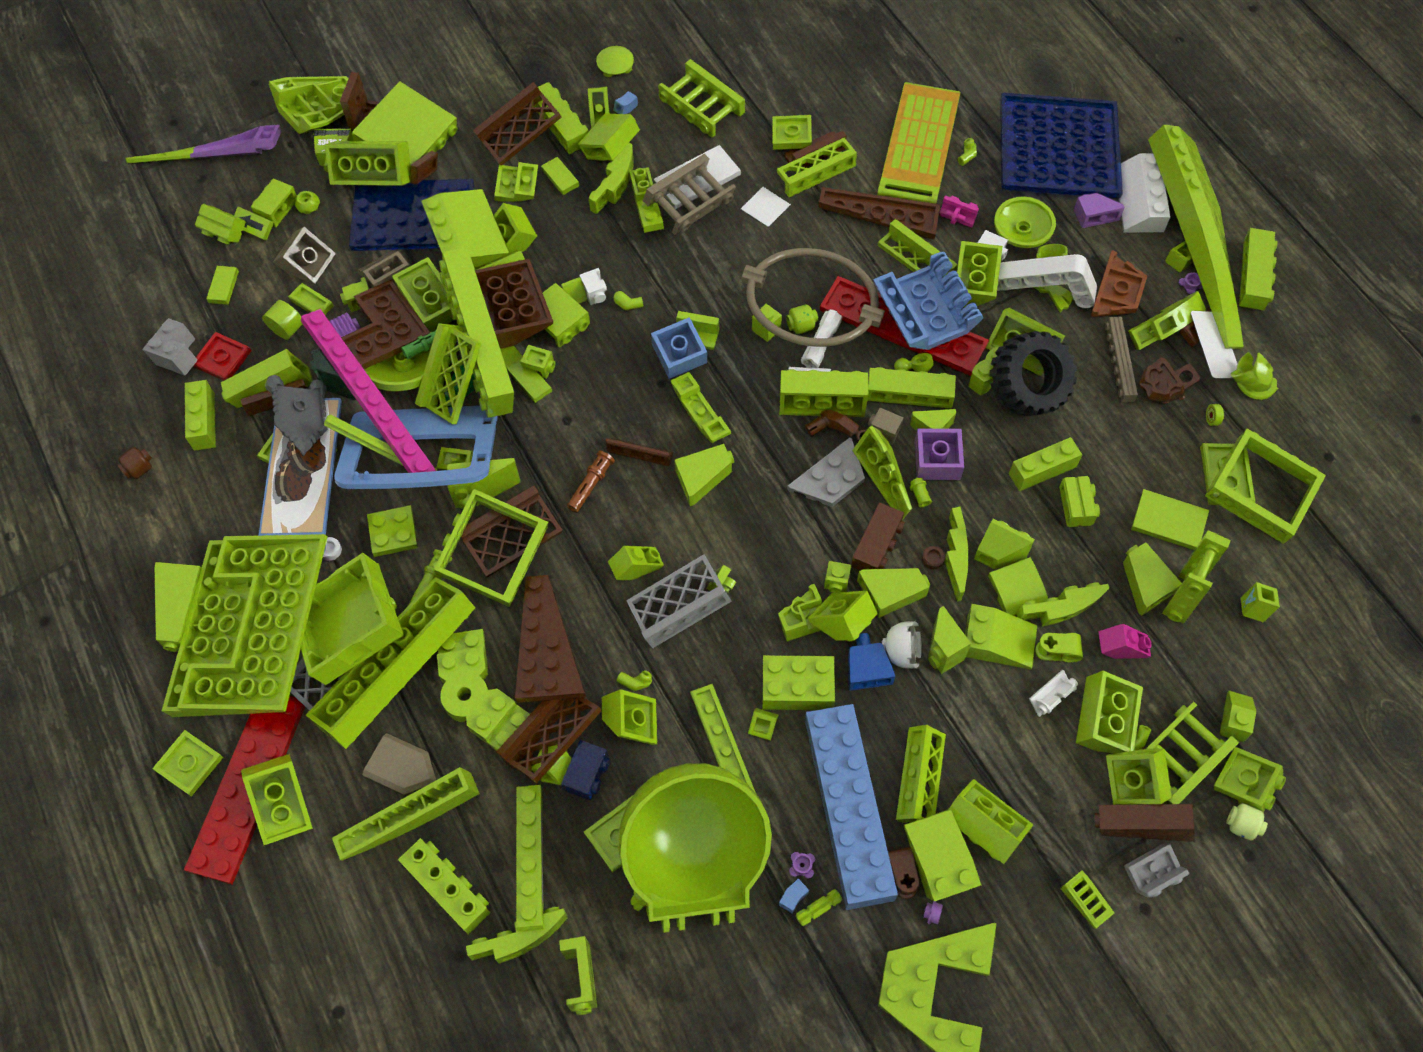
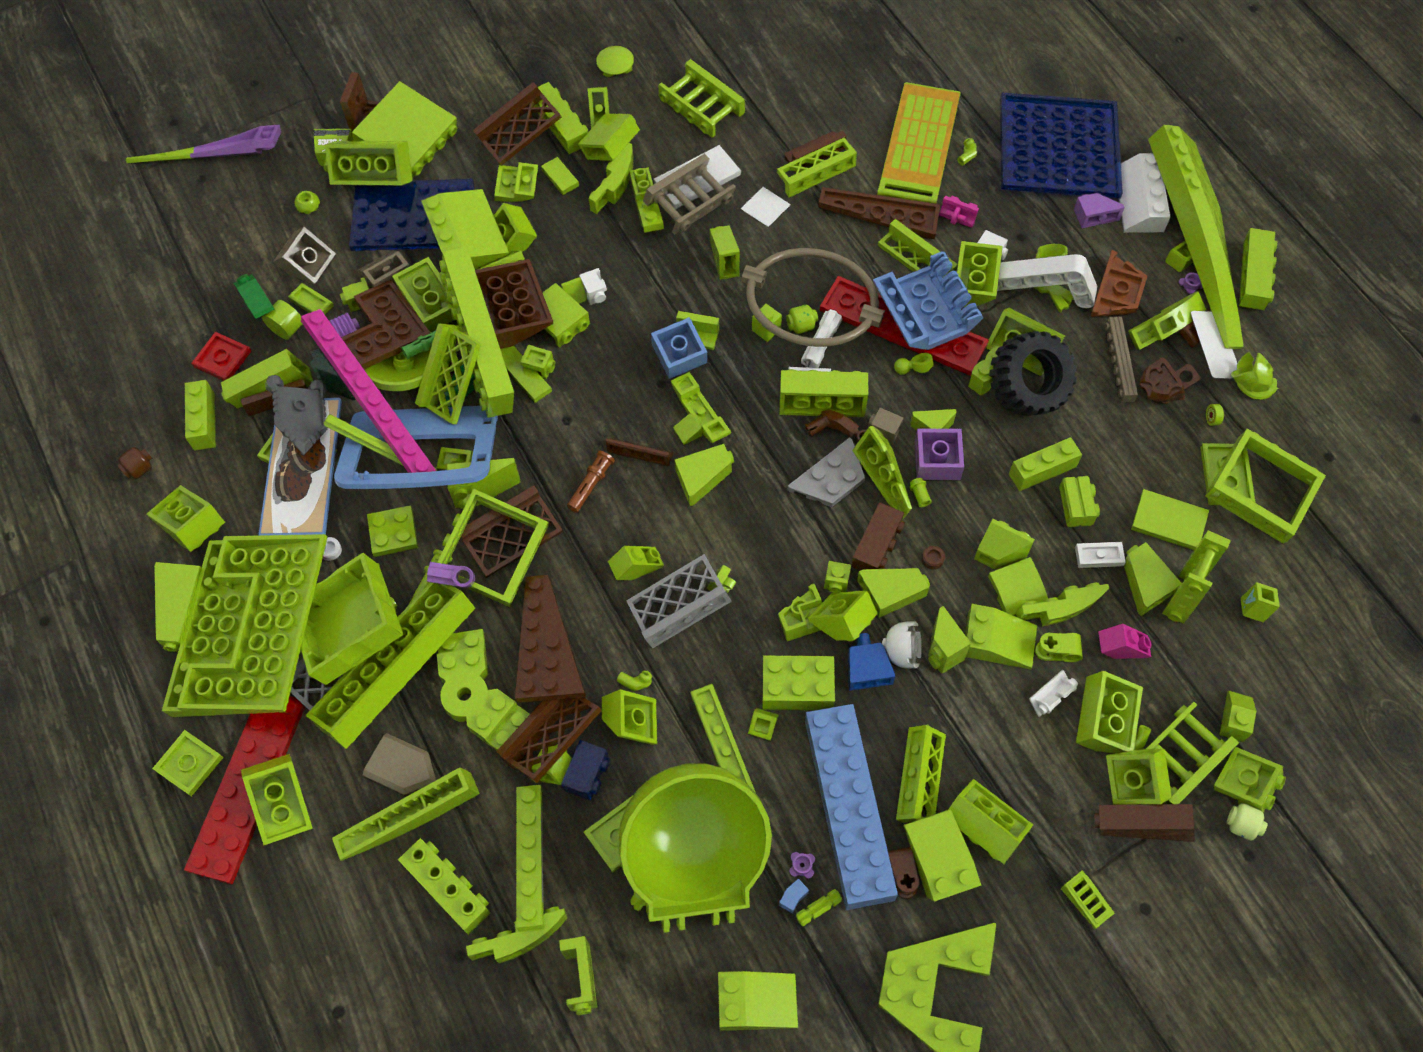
(170, 347): light grey brick -> none
(186, 518): none -> lime slope
(219, 223): lime brick -> none
(222, 285): lime tile -> none
(253, 295): none -> green slope
(254, 223): lime tile -> none
(275, 201): lime brick -> none
(309, 101): lime wedge -> none
(424, 167): reddish brown tile -> none
(448, 574): none -> medium lavender piece
(626, 103): medium blue piece -> none
(626, 302): lime arm -> none
(688, 429): none -> lime slope
(725, 252): none -> lime slope
(757, 1001): none -> lime slope
(792, 132): lime plate -> none
(911, 387): lime brick -> none
(933, 912): medium lavender plate -> none
(957, 558): lime slope -> none
(1027, 215): lime dish -> none
(1100, 554): none -> white plate
(1155, 871): light grey bracket -> none

